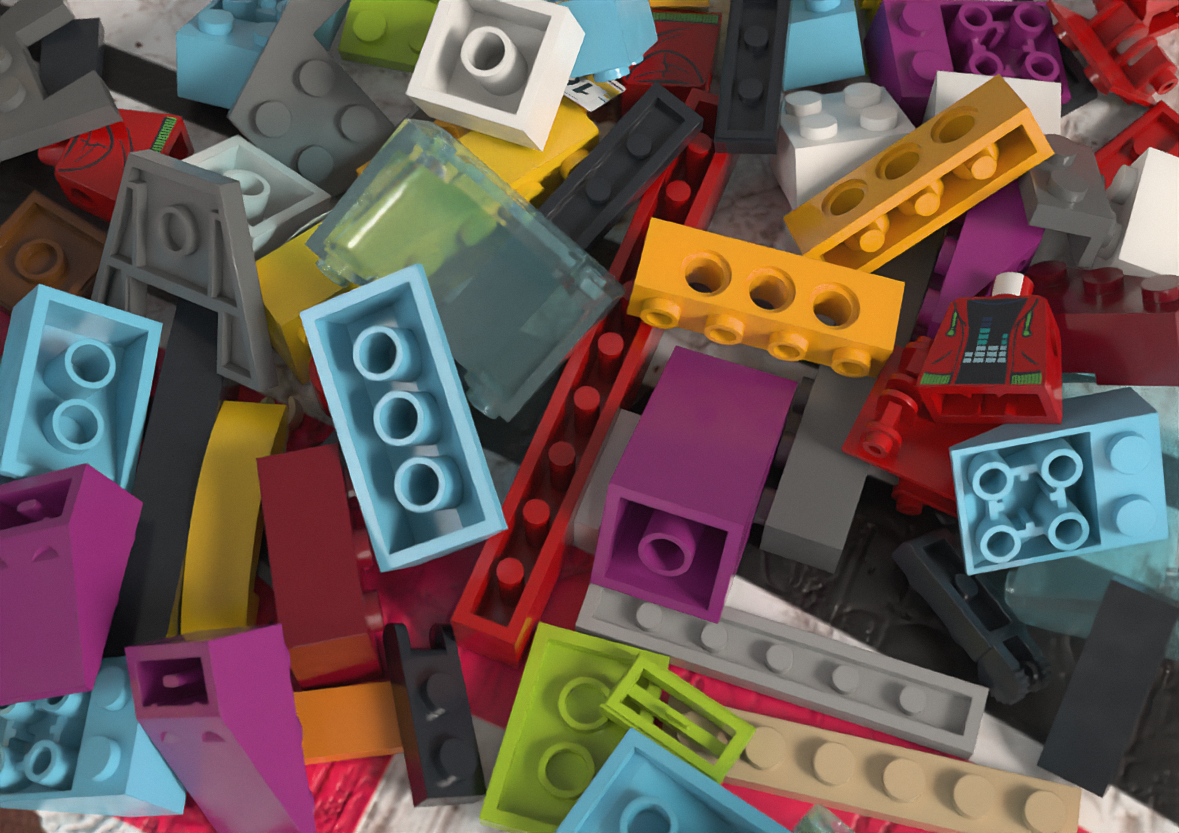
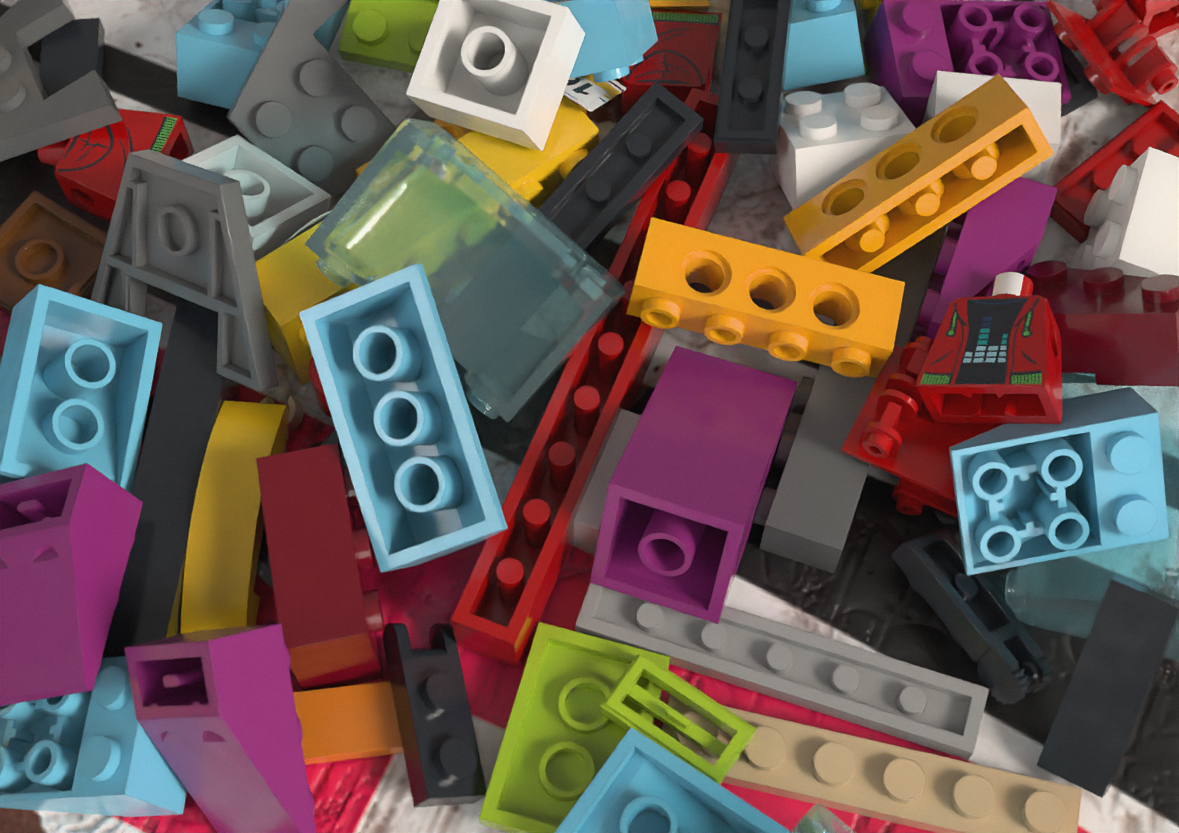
(1070, 197): dark grey bracket -> none

